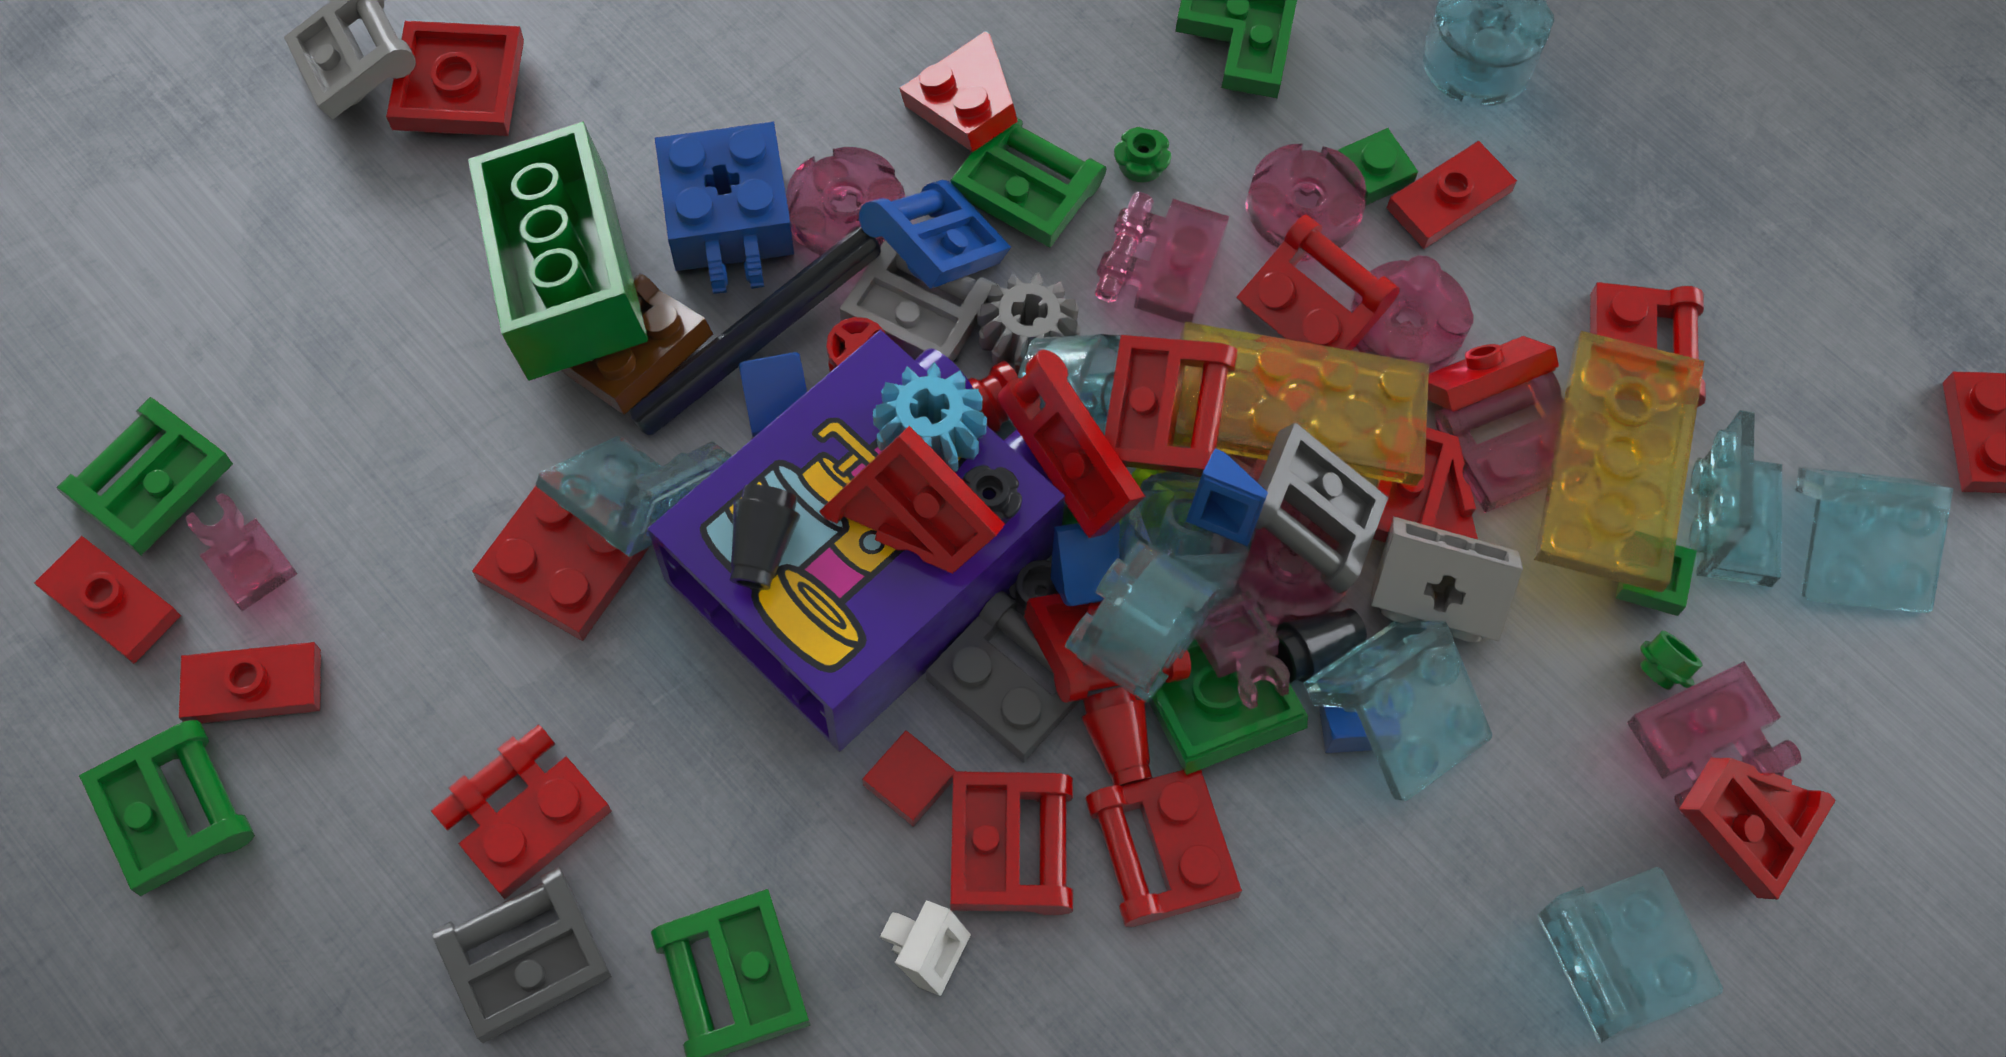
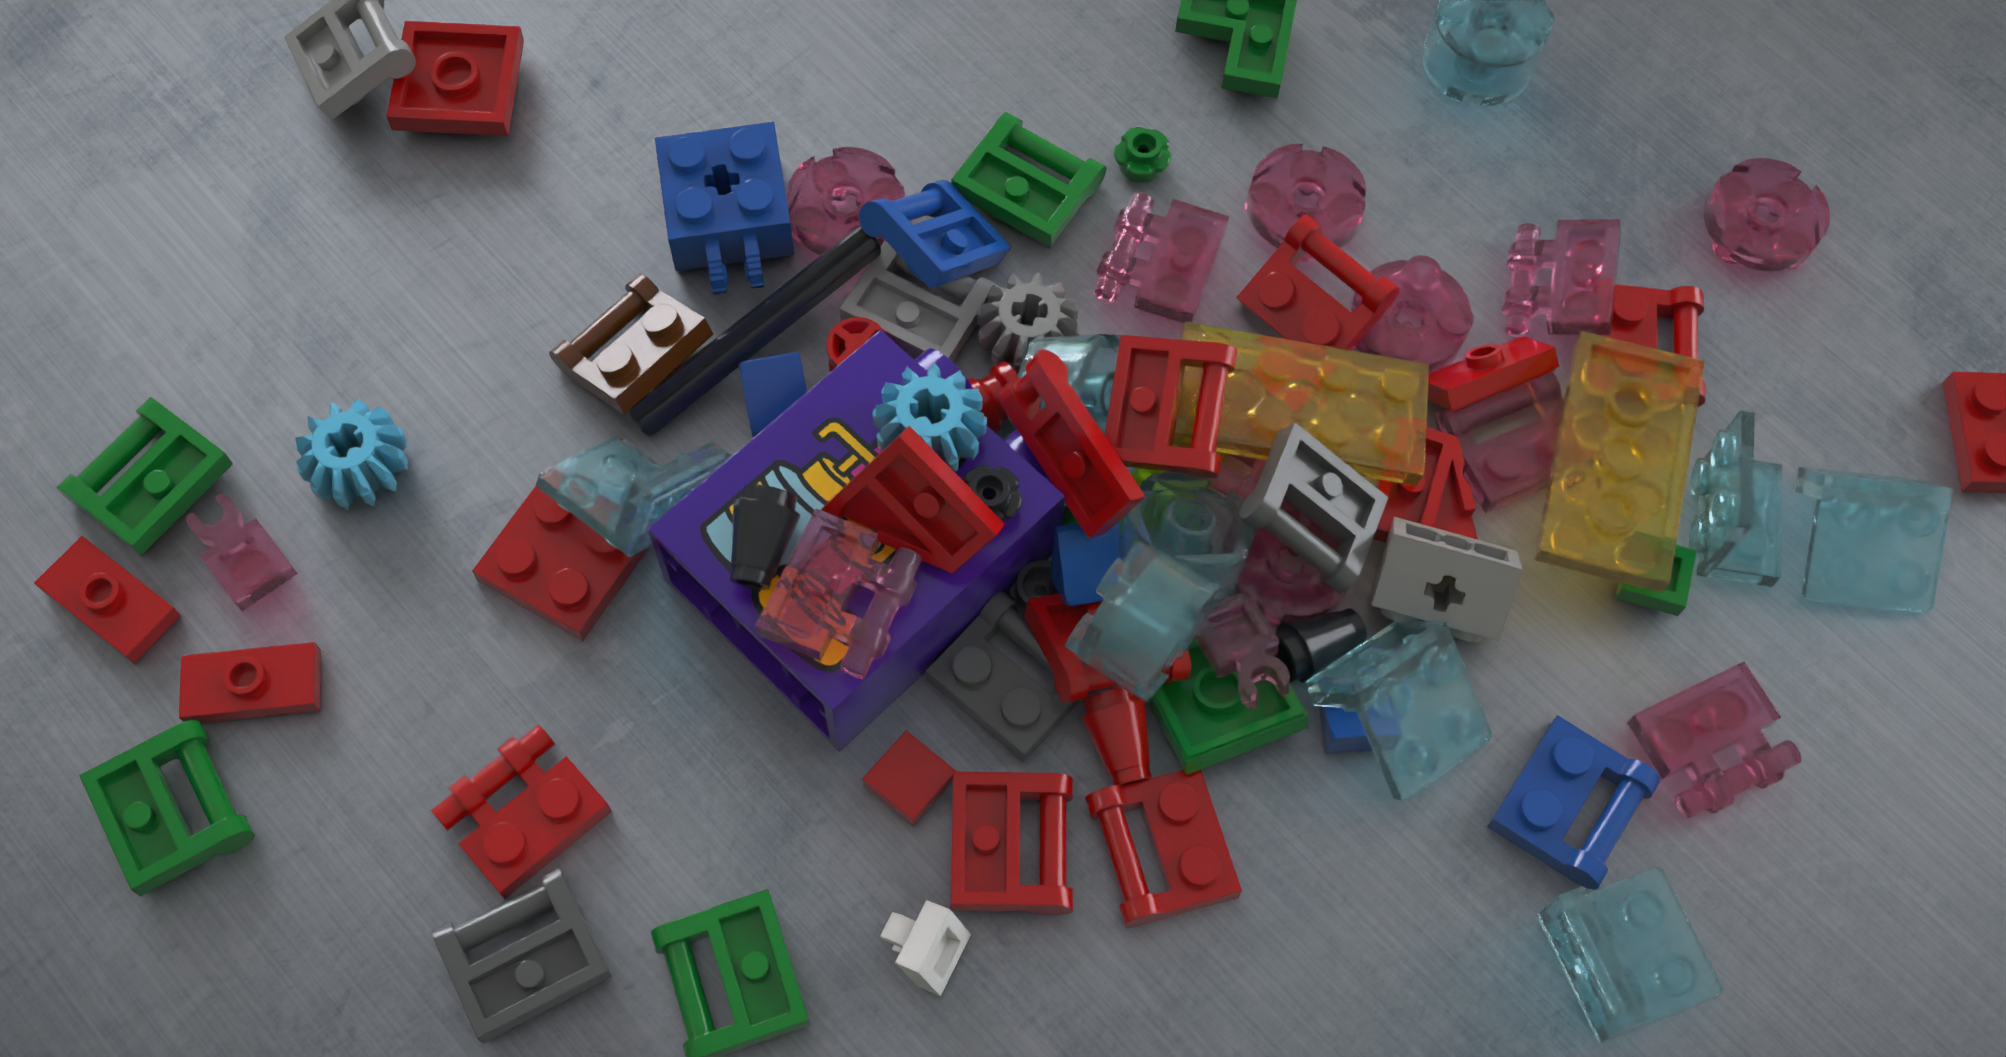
(351, 454): none -> medium azure gear
(555, 252): green brick -> none
(819, 584): none -> clear pink plate
(964, 94): wing -> none
(1227, 500): blue slope -> none
(1382, 164): green plate -> none
(1451, 194): red plate -> none
(1553, 792): none -> blue plate
(1582, 277): none -> clear pink plate
(1669, 661): green plate -> none
(1746, 238): none -> clear pink plate
(1755, 821): red wing -> none

